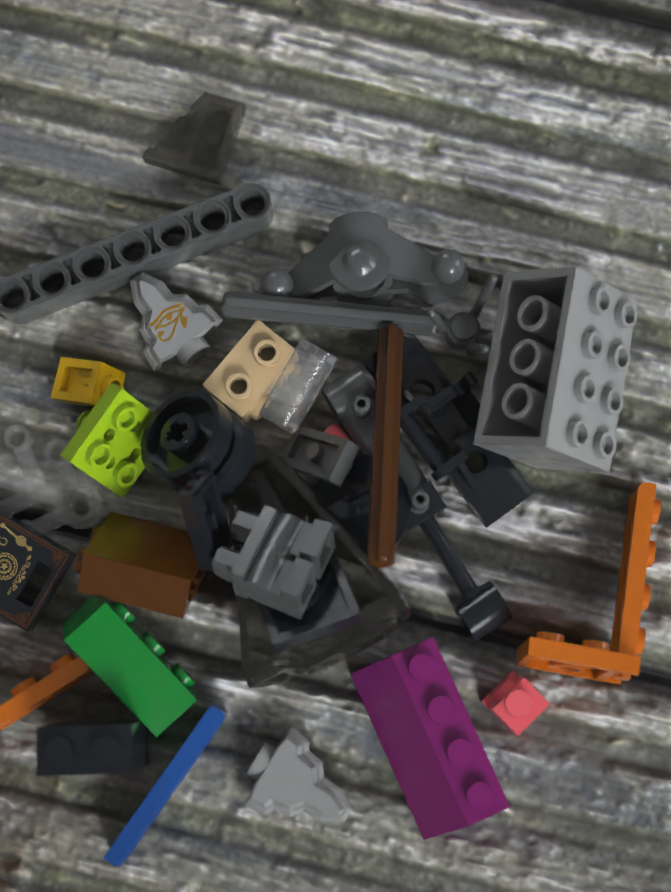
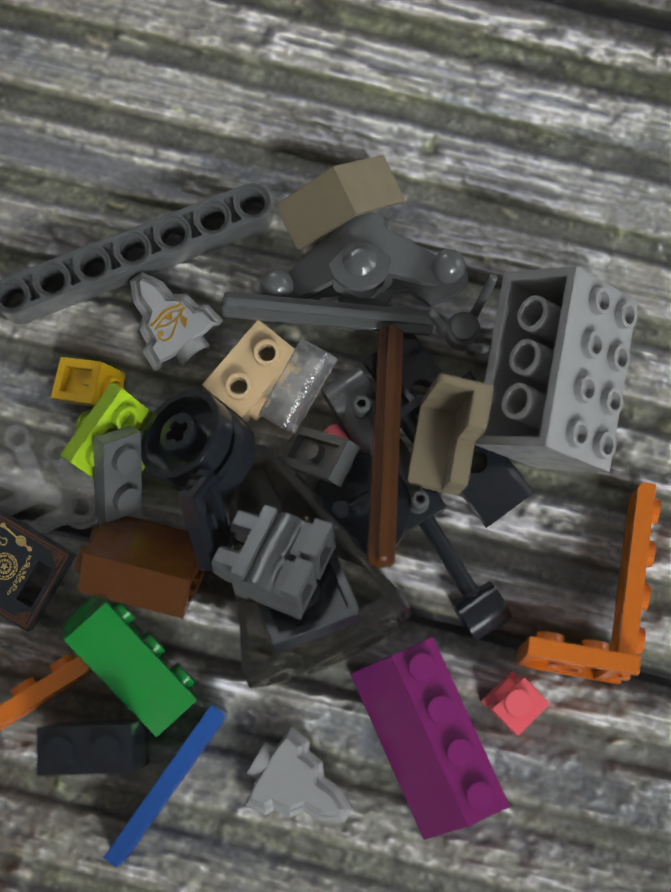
(117, 474): none -> dark grey plate
(200, 140): clear smoke wing -> none
(337, 198): none -> dark tan panel
(446, 431): none -> dark tan panel

